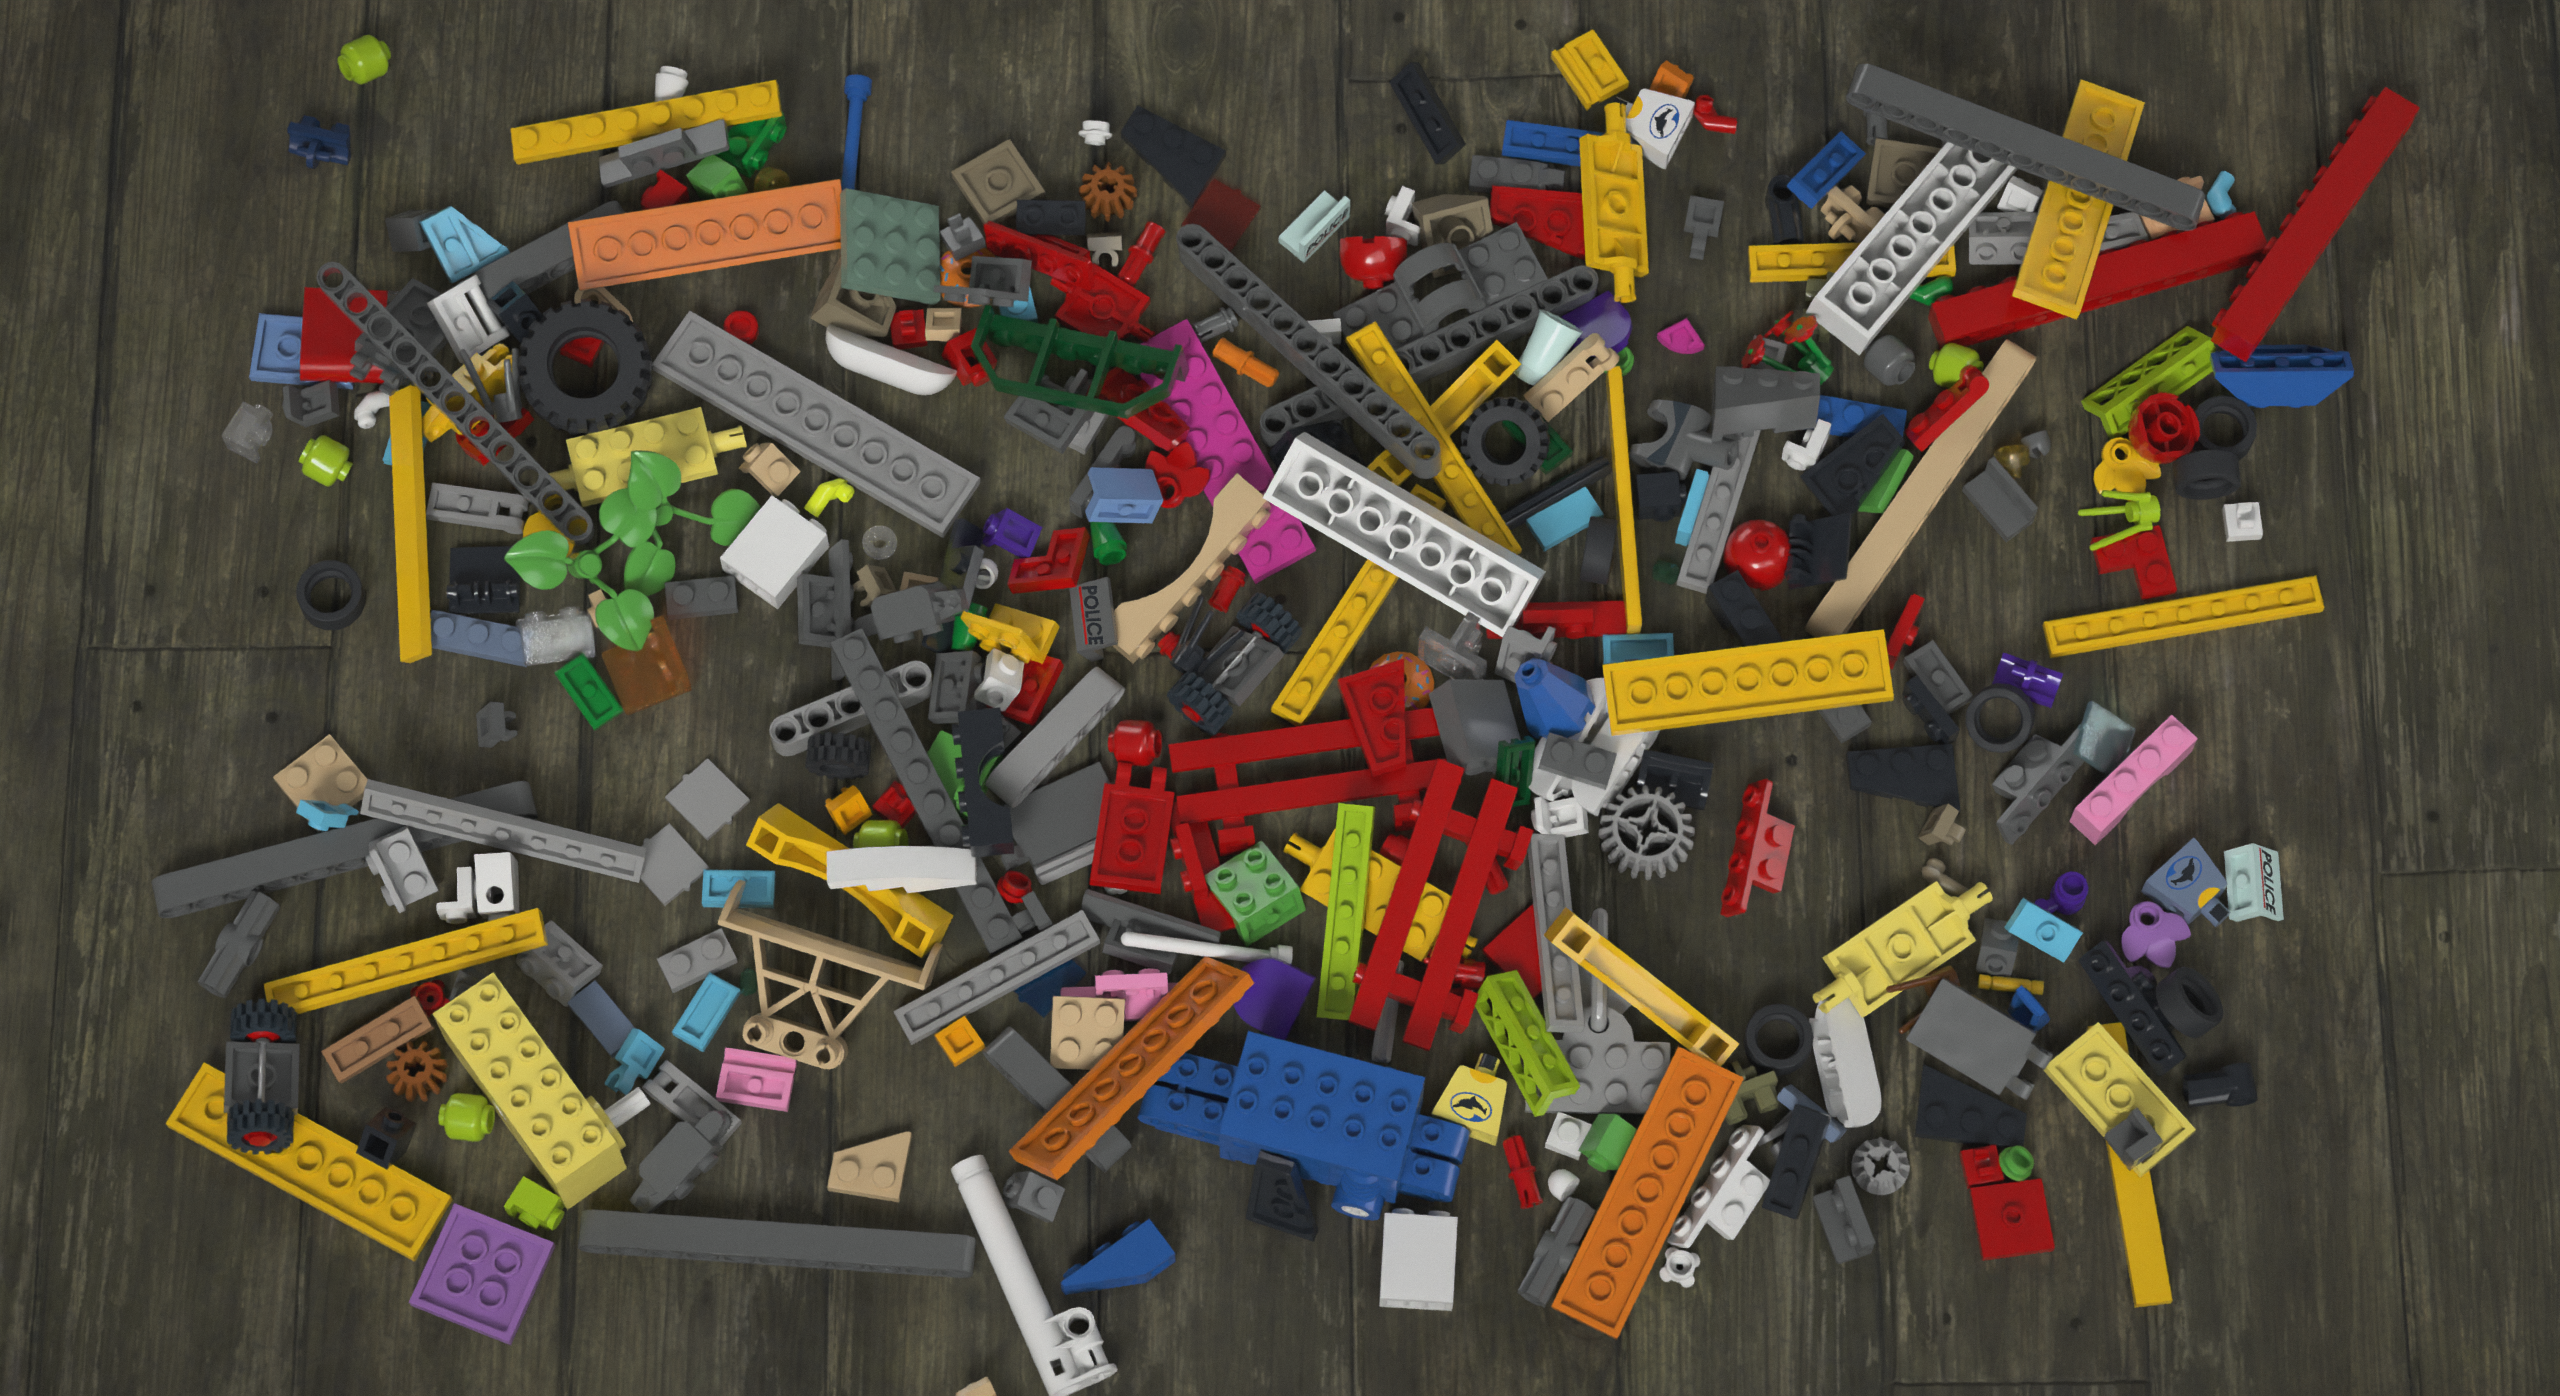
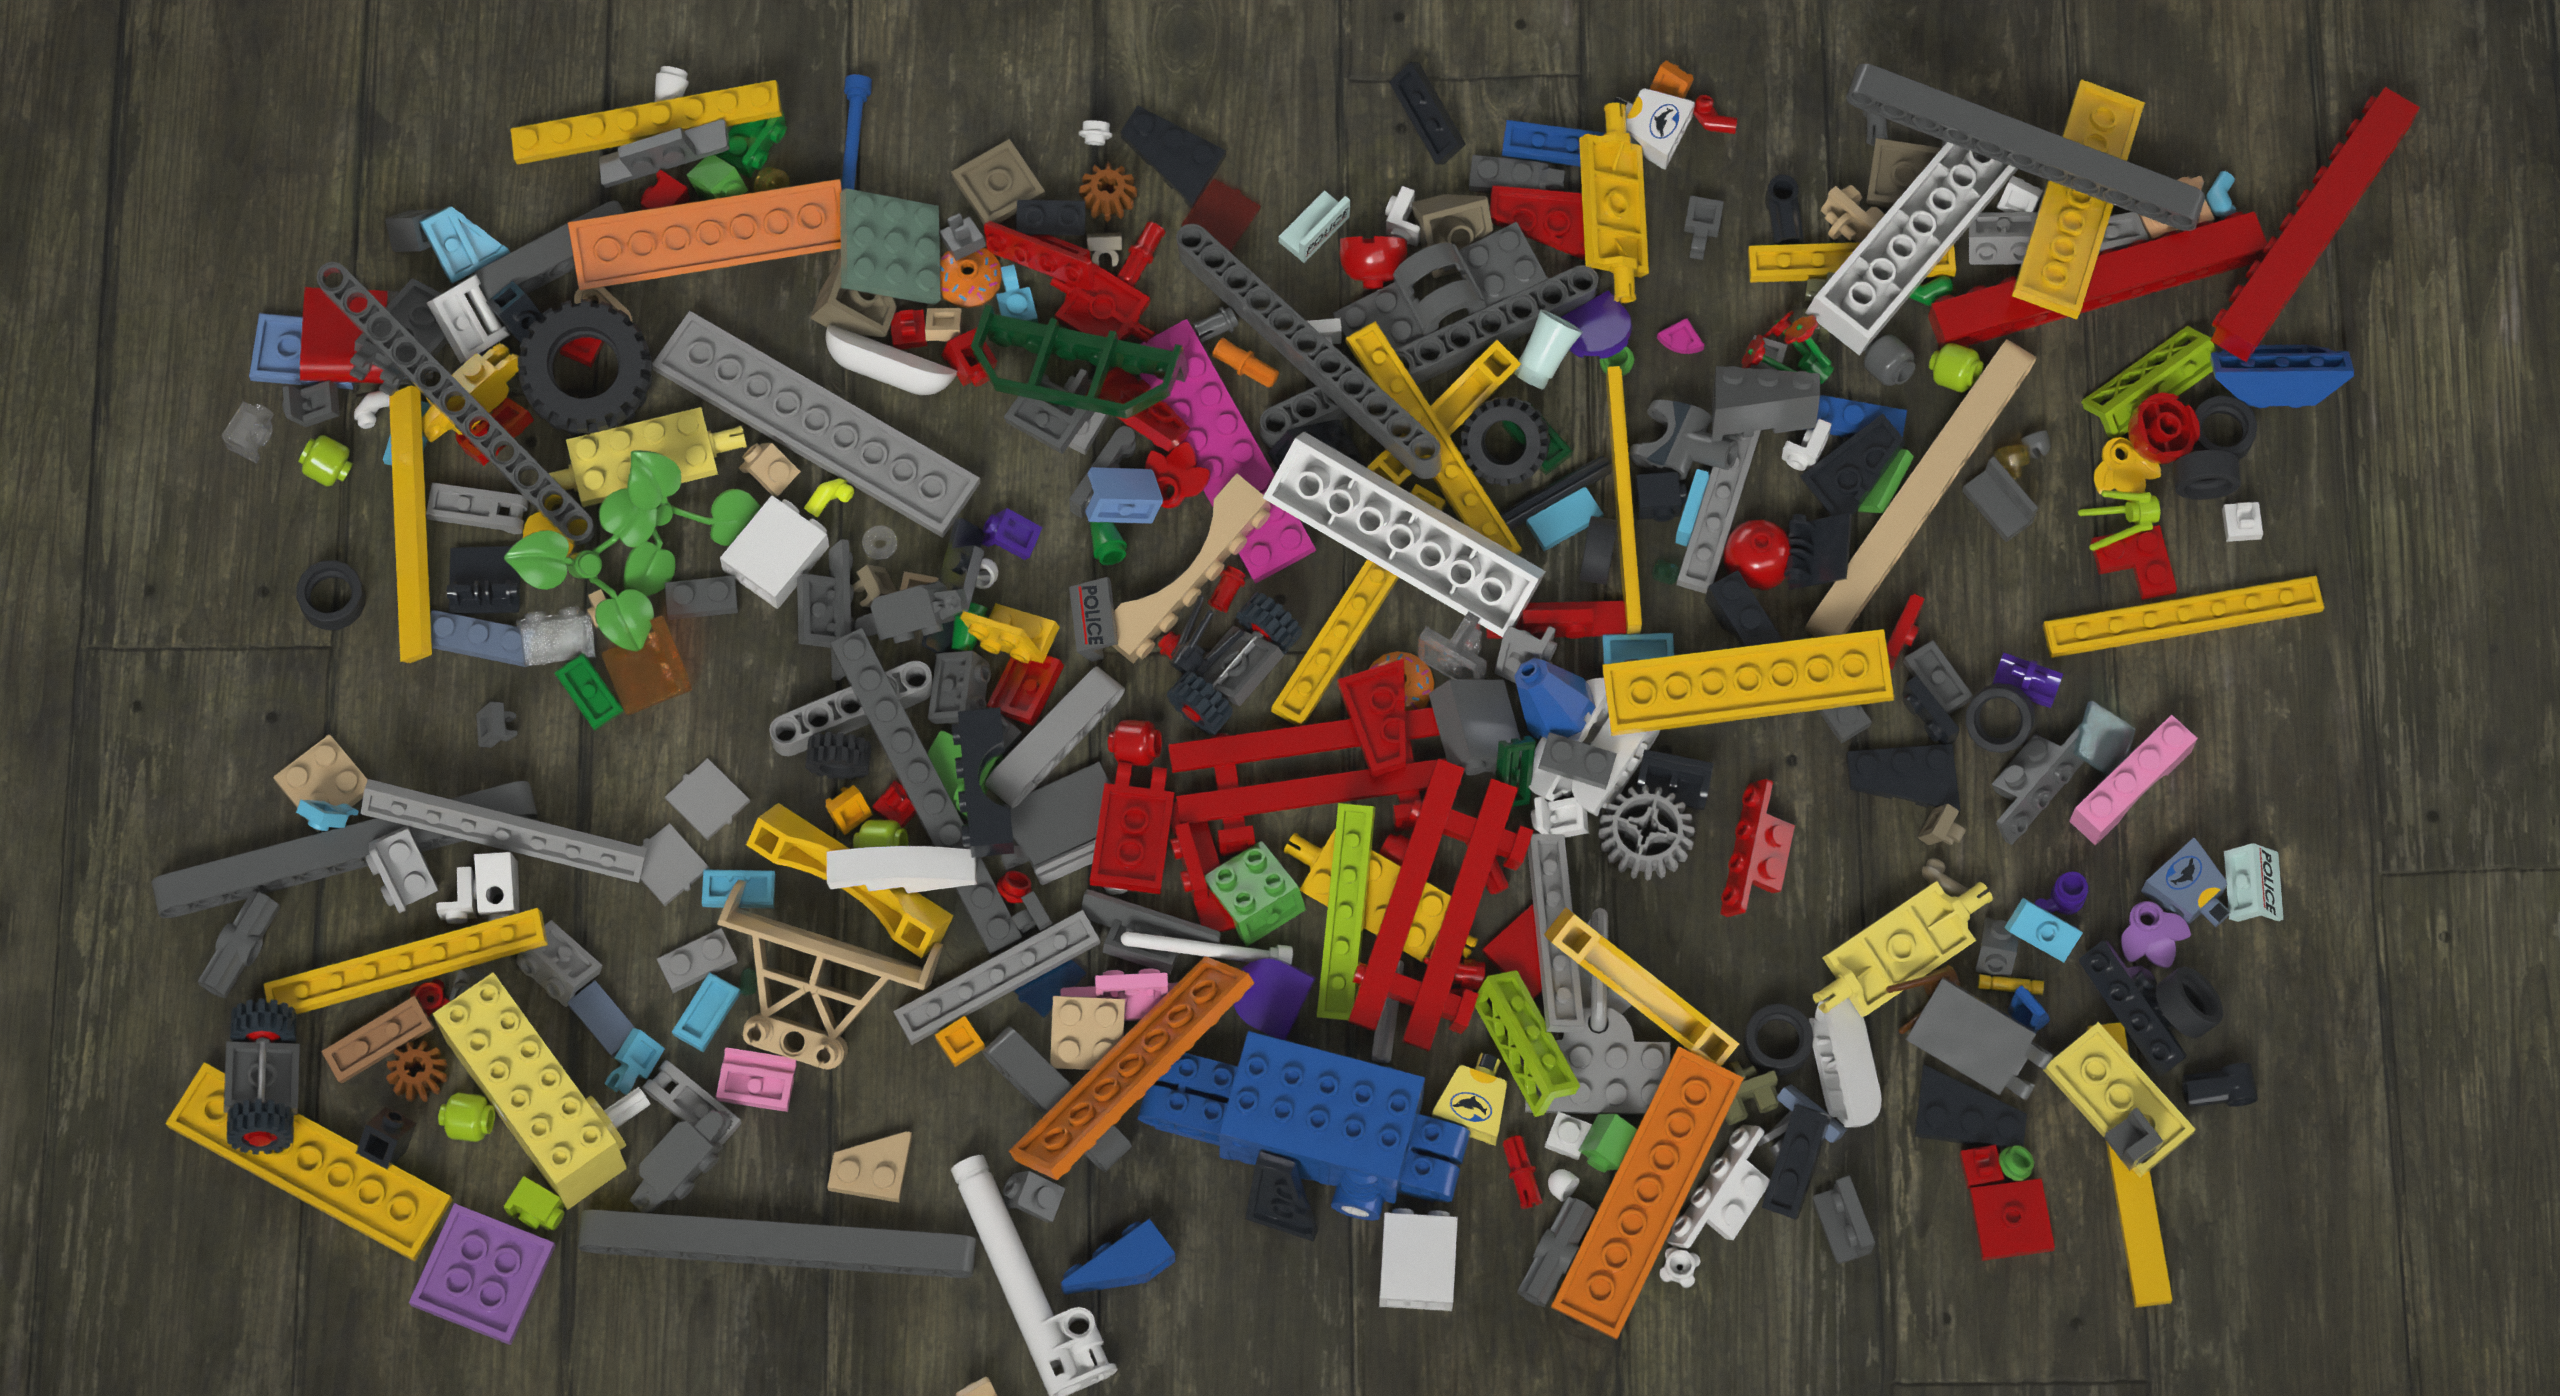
(319, 144): dark blue hips -> none
(364, 59): lime head -> none
(508, 404): dark grey plant -> none
(742, 326): red tile -> none
(995, 279): dark grey bracket -> none
(1001, 680): white bracket -> none
(1055, 570): red plate -> none
(1571, 376): tan plate -> none
(1589, 69): yellow plate -> none
(1826, 169): blue plate -> none
(1886, 1181): light grey gear -> none
(1947, 407): red plate -> none

